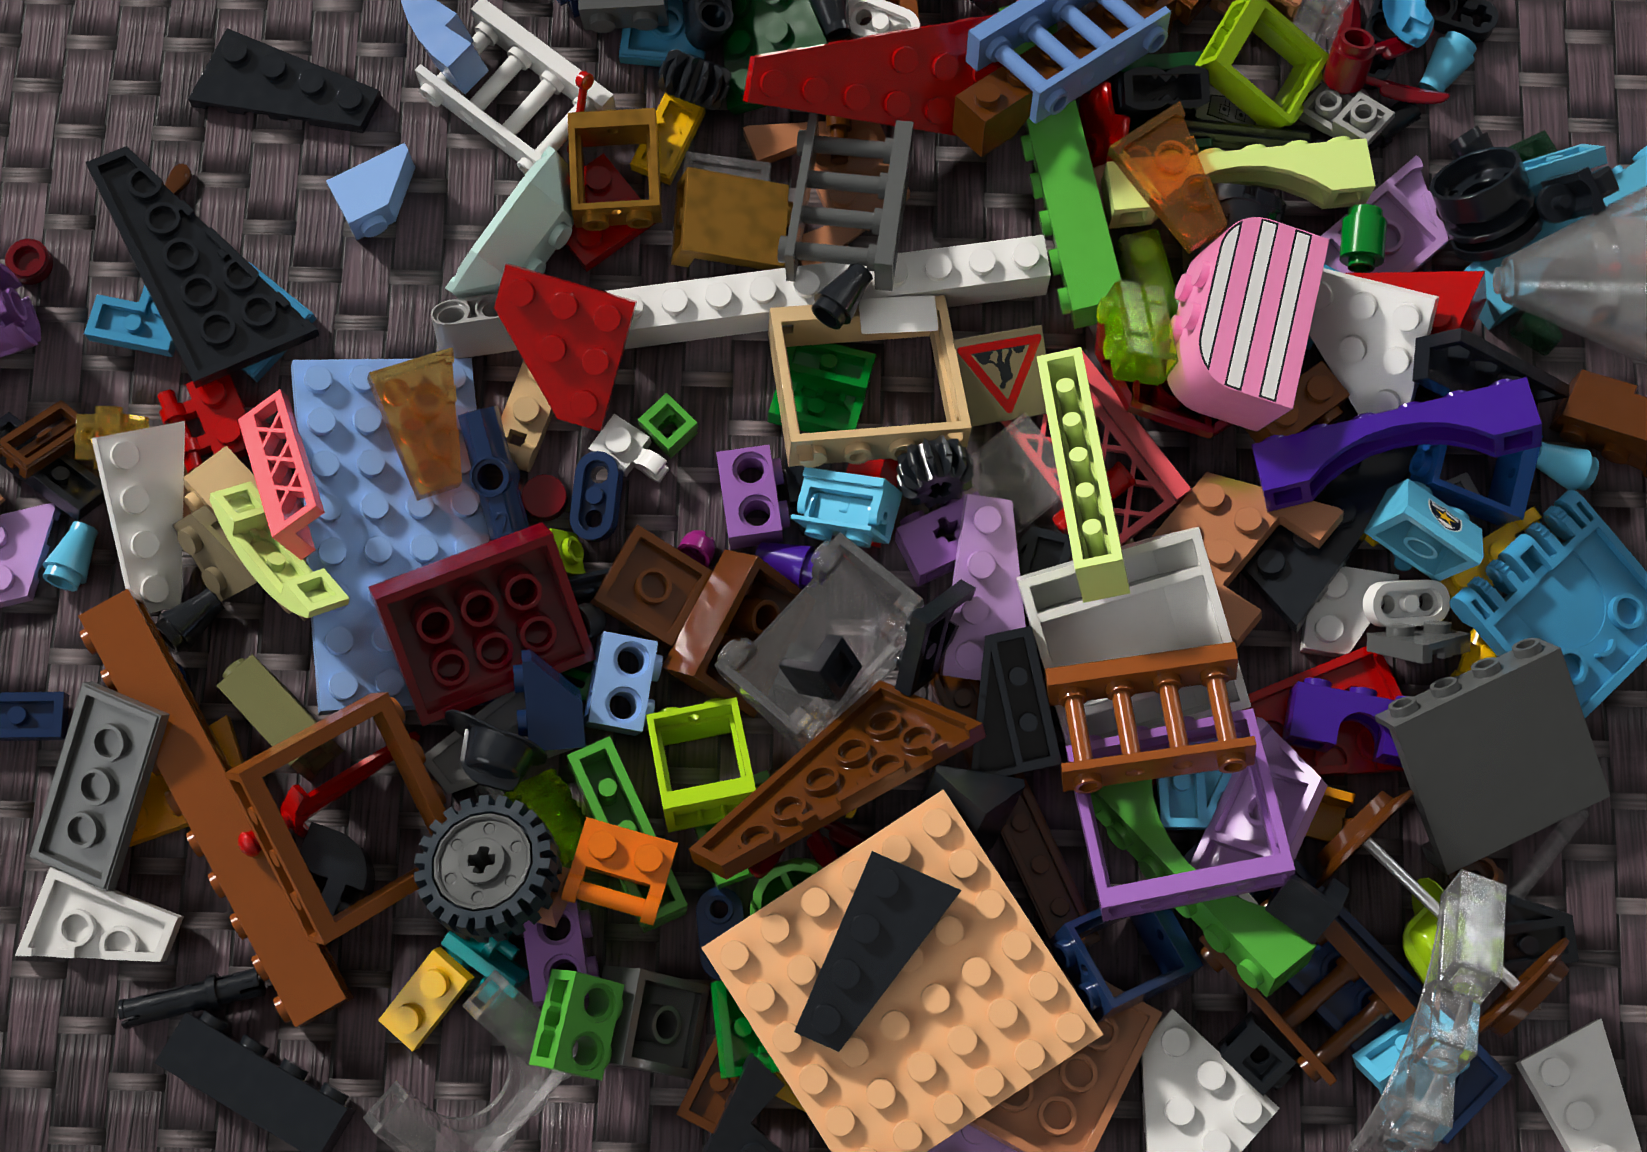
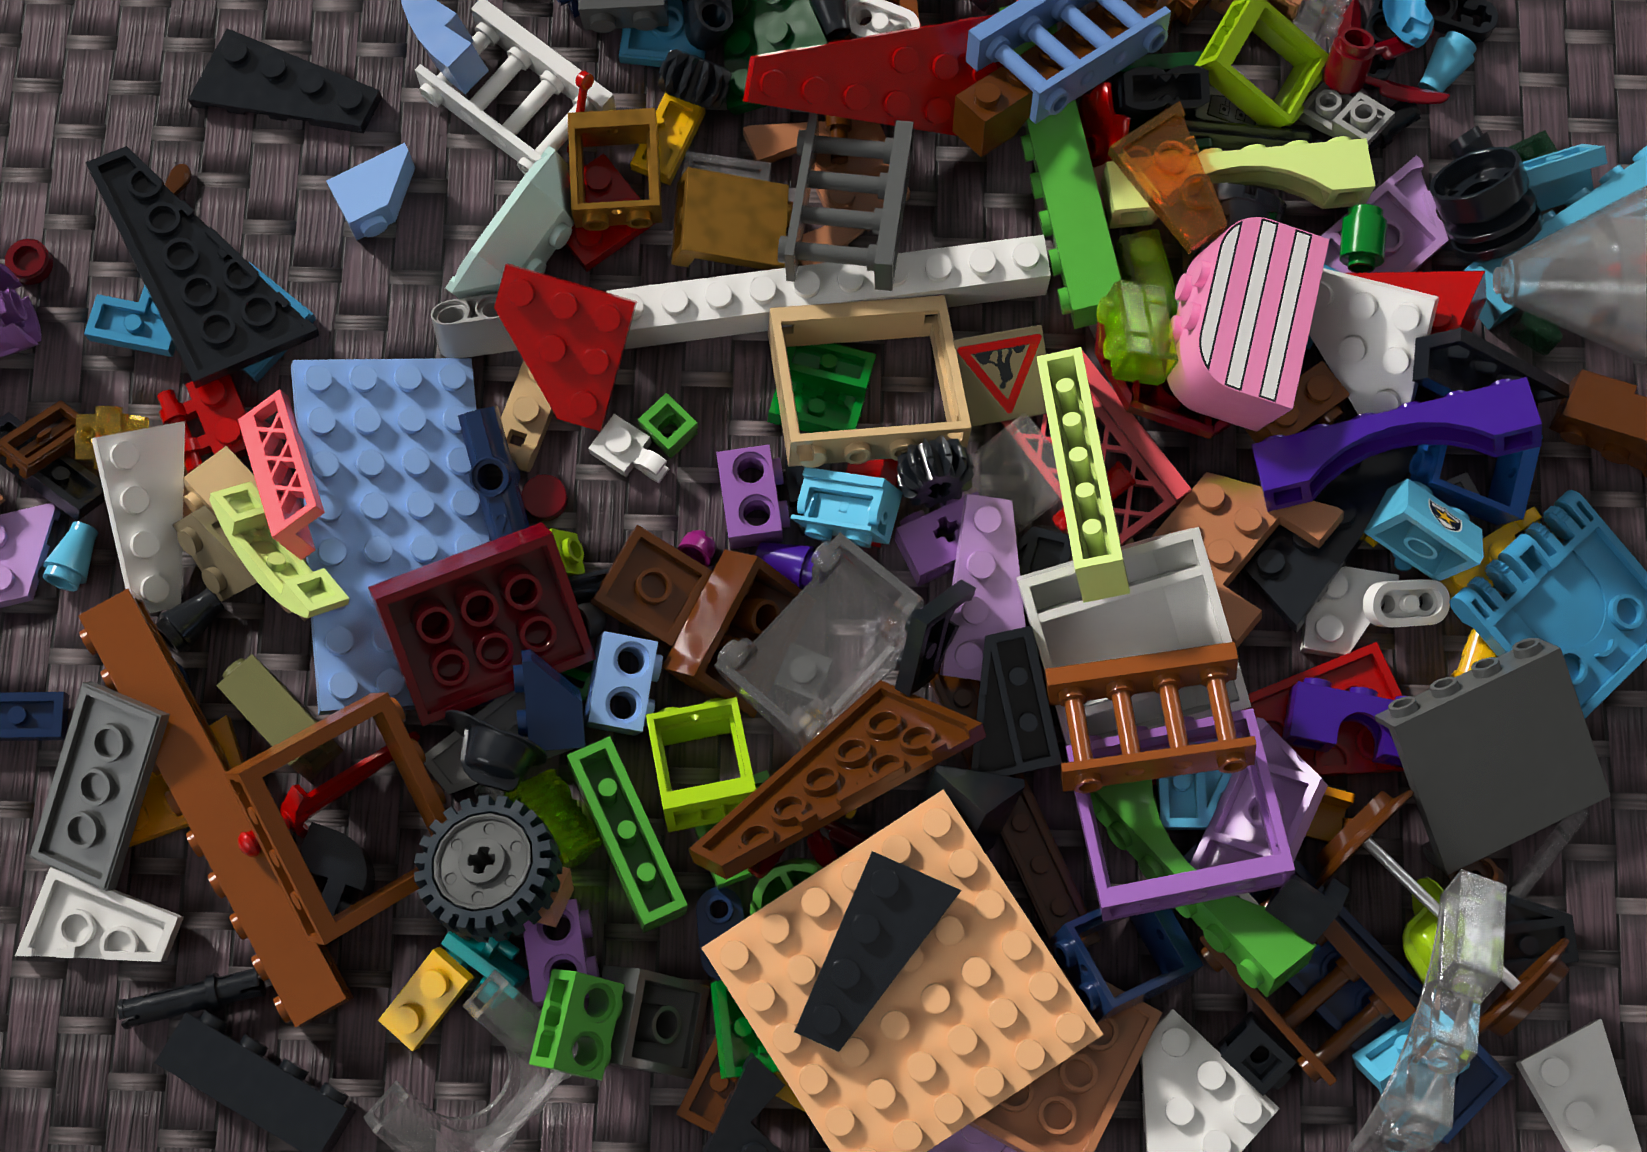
(420, 416): clear orange wing -> none
(594, 497): dark blue plate -> none
(624, 856): orange plate -> none
(827, 673): black panel -> none
(841, 297): black cone -> none
(898, 314): white sticker -> none
(1420, 644): dark grey wing -> none
(1568, 466): medium azure cone -> none
(1575, 194): black hips -> none

